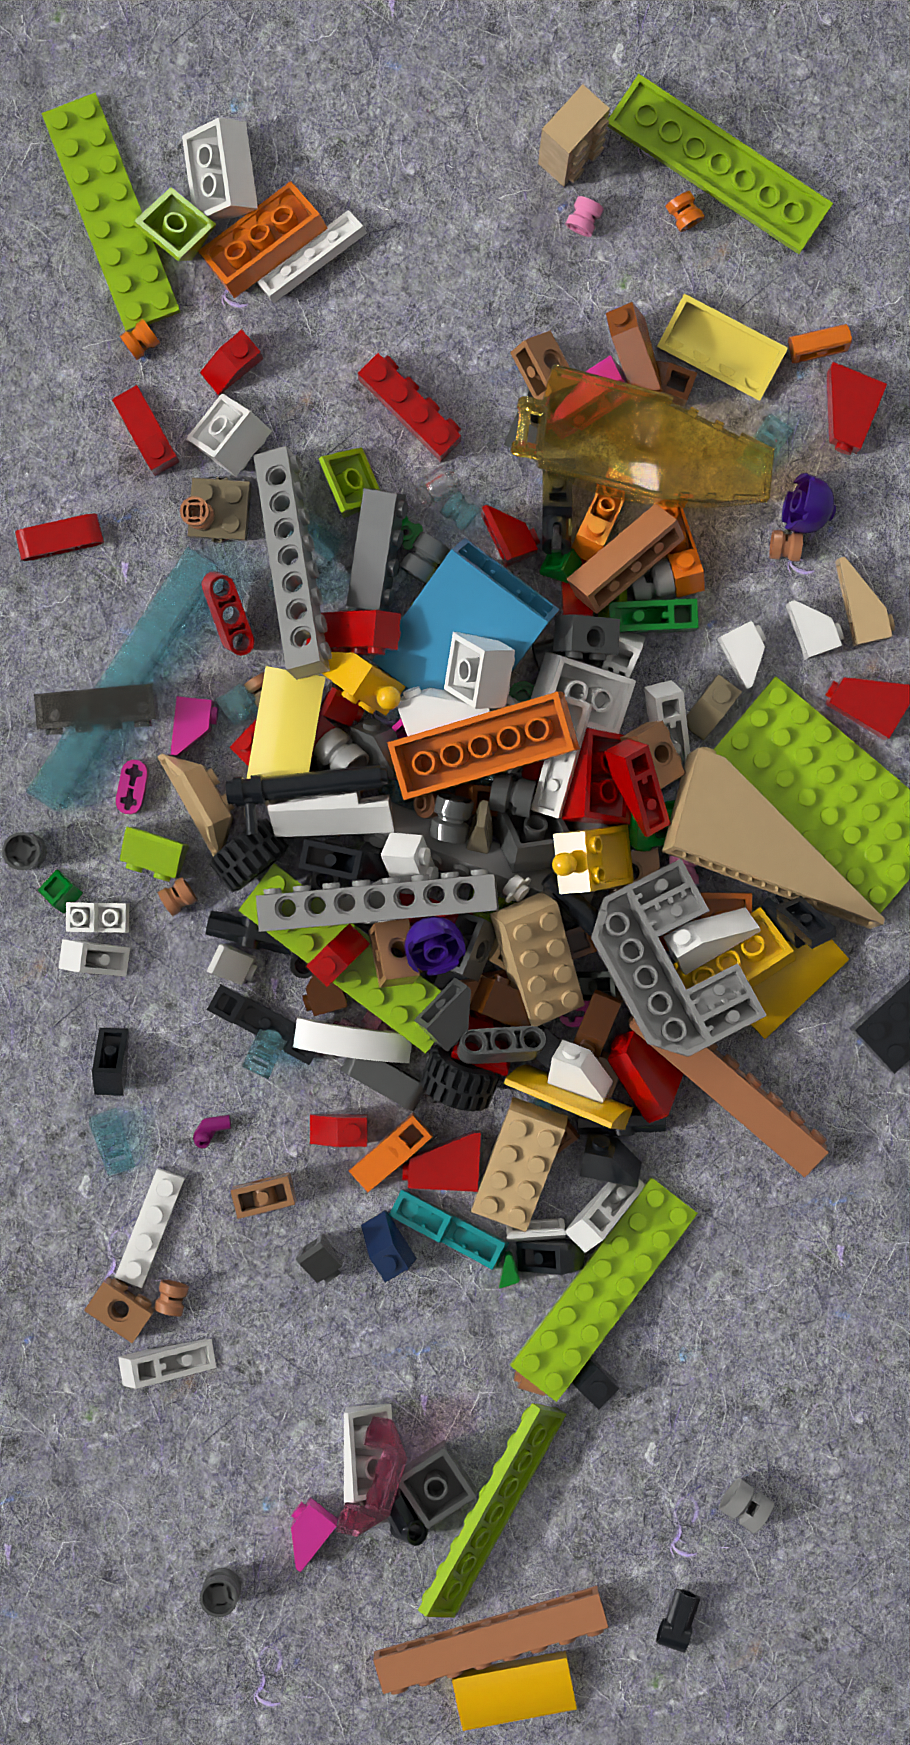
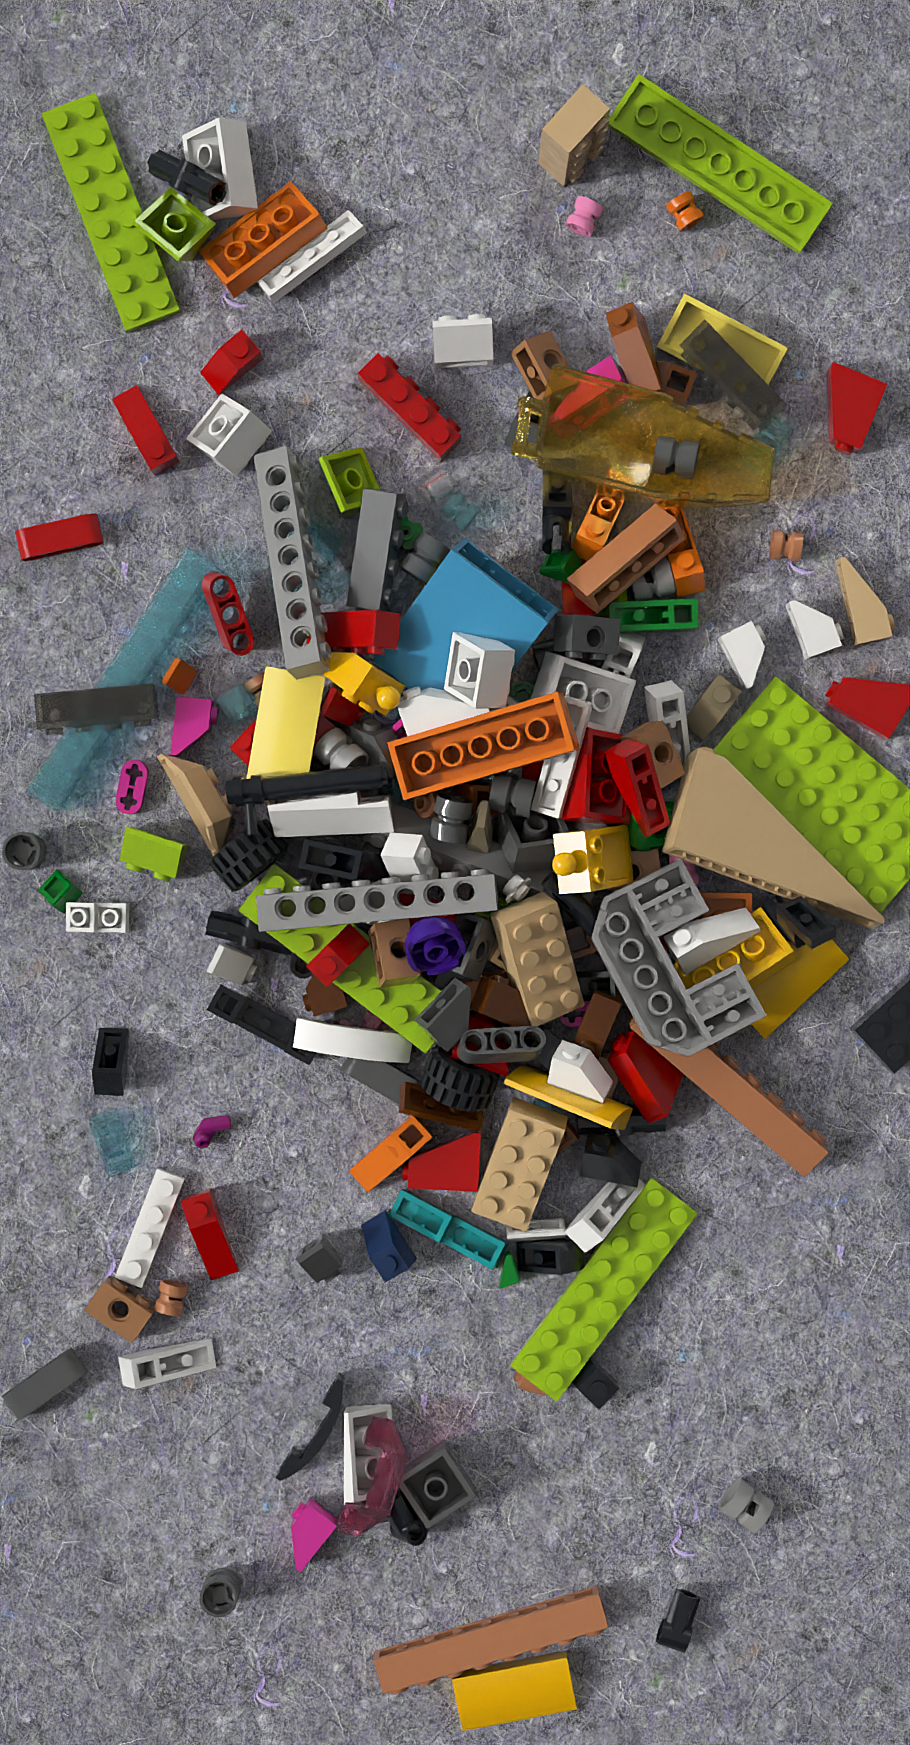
(44, 1384): none -> dark grey beam
(94, 958): white slope -> none
(139, 339): orange wheel -> none
(172, 901): nougat wheel -> none
(179, 676): none -> orange slope
(186, 177): none -> black piece
(200, 517): nougat wheel -> none
(209, 1233): none -> red slope
(230, 505): dark tan plate -> none
(263, 1195): medium nougat brick -> none
(267, 1047): clear light blue brick -> none
(296, 1459): none -> black slope
(339, 1130): red slope -> none
(418, 1103): none -> reddish brown plate
(463, 342): none -> white slope
(491, 1511): lime plate -> none
(510, 535): red slope -> none
(675, 457): none -> dark grey wheel
(733, 375): none -> clear smoke brick
(809, 505): dark purple cylinder -> none
(819, 343): orange brick -> none

